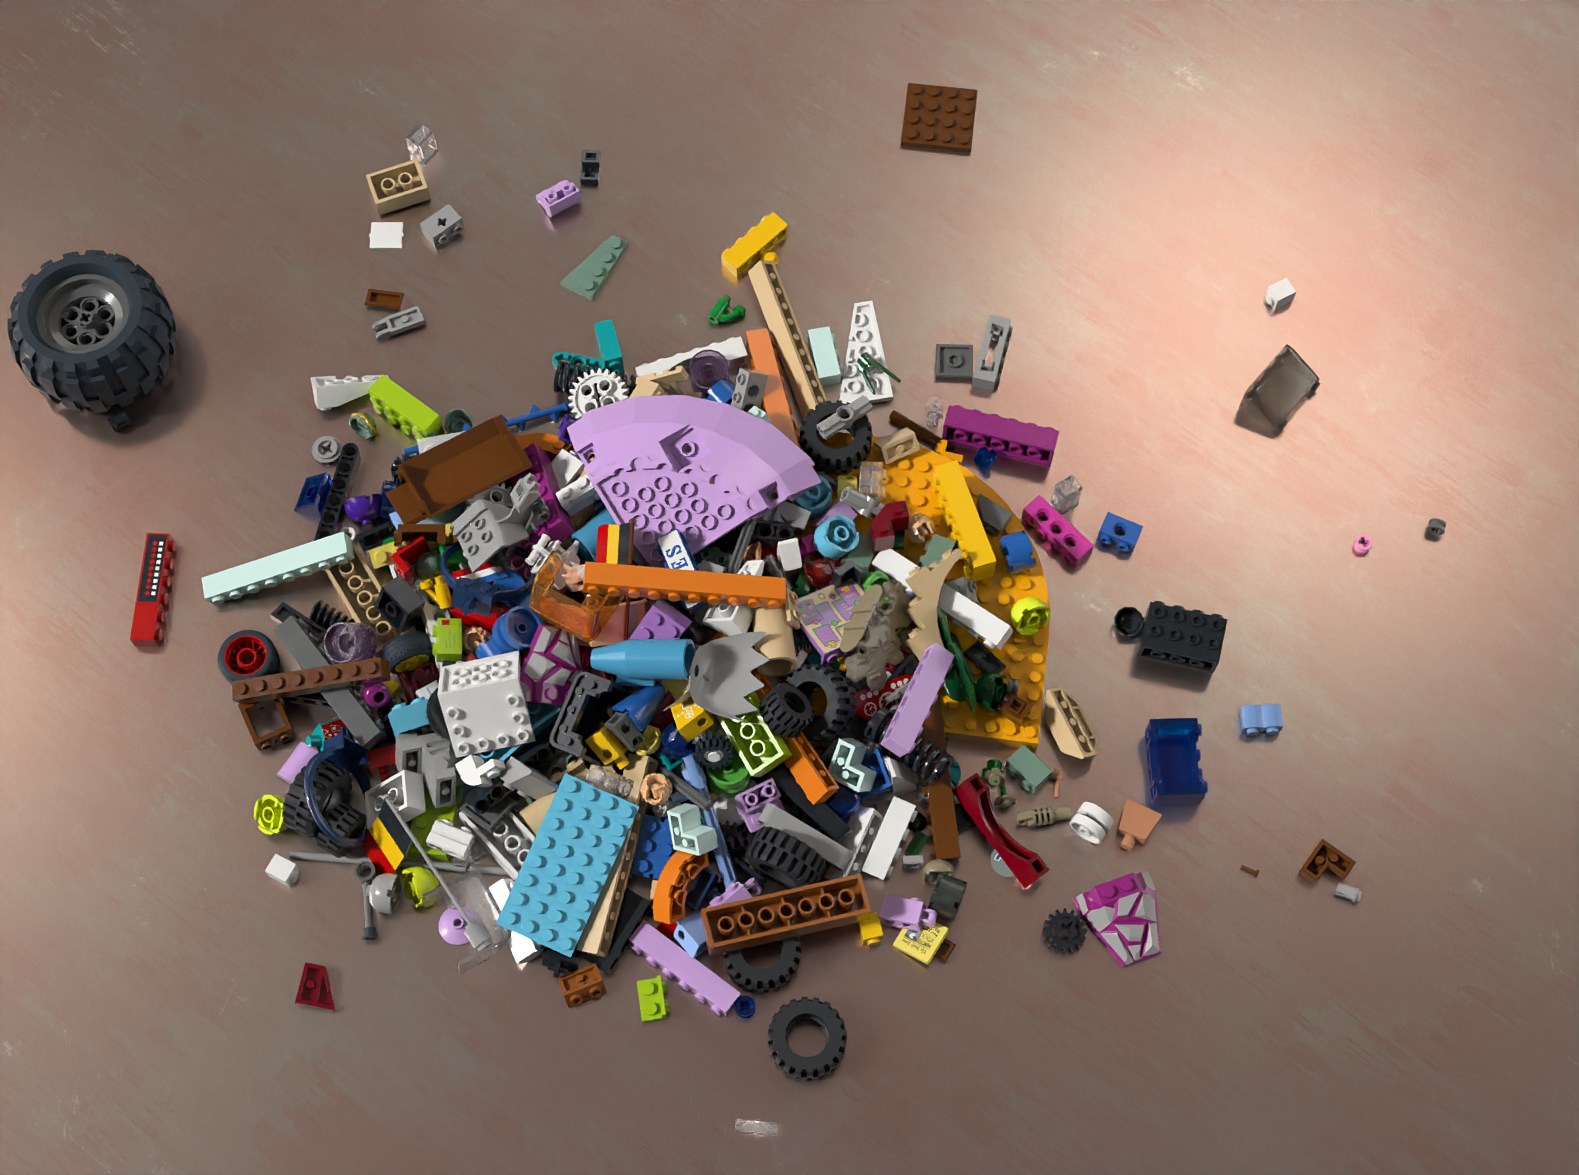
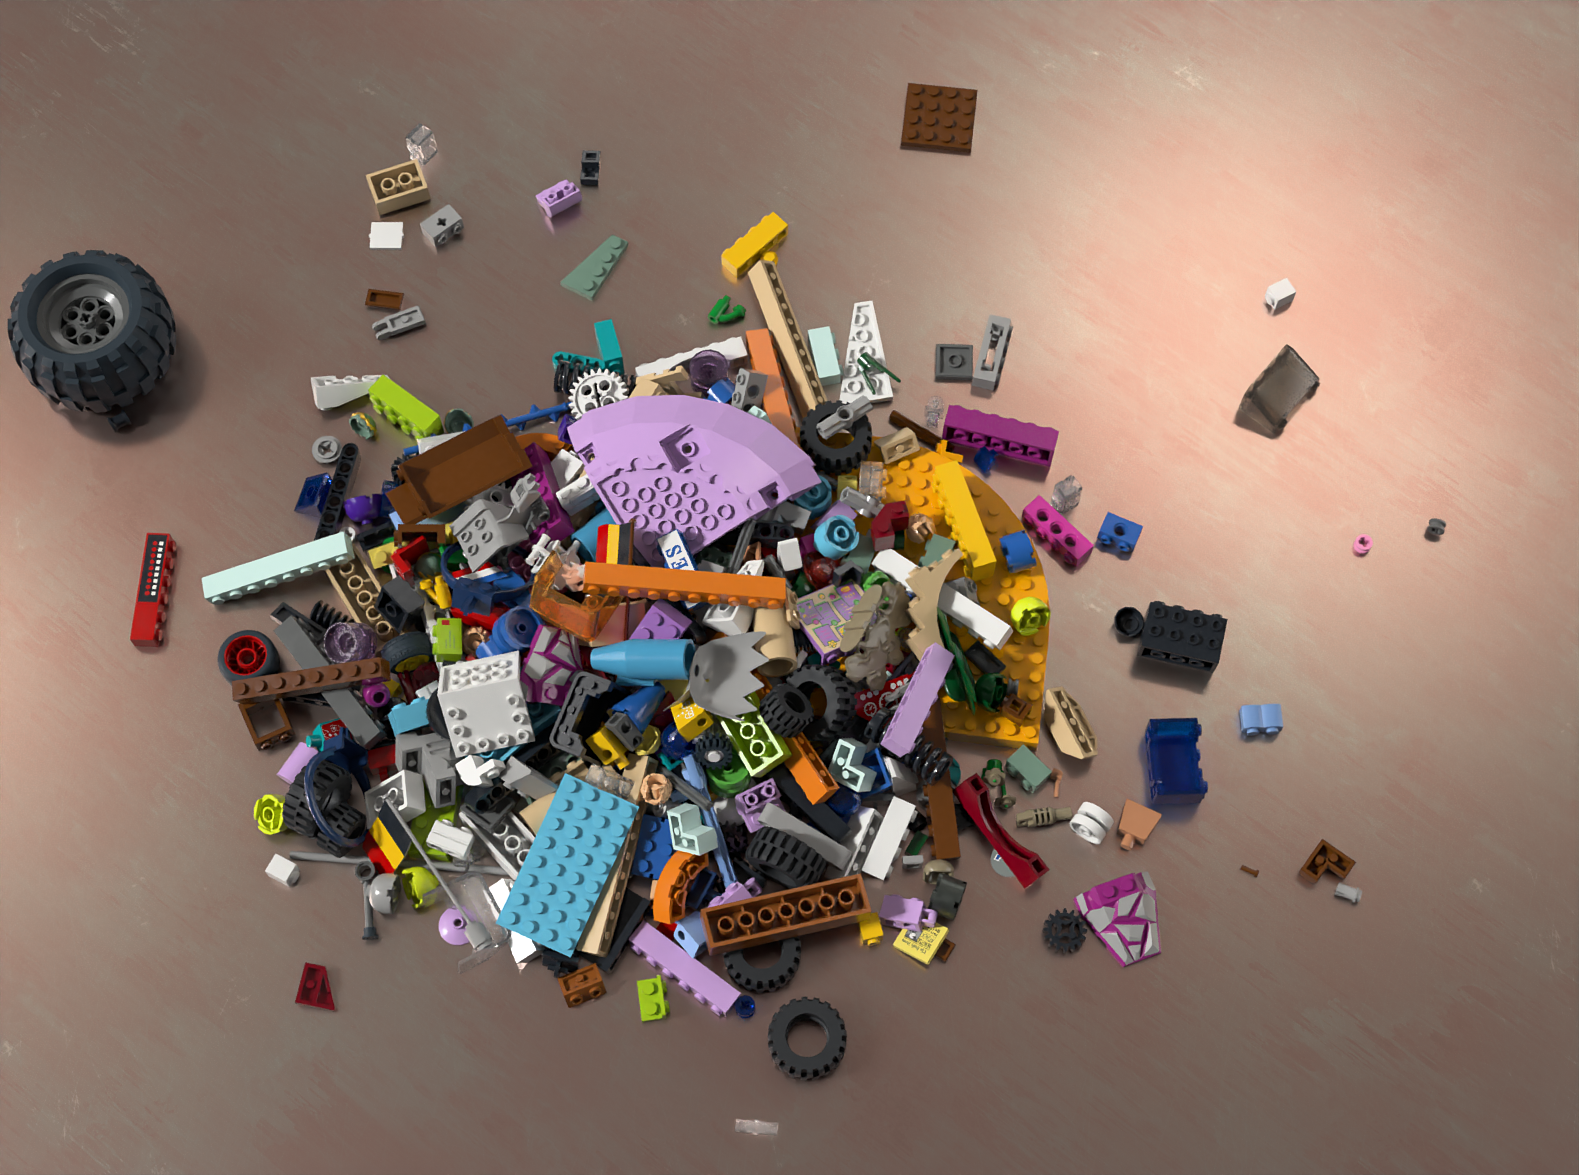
(993, 516): dark grey slope -> none

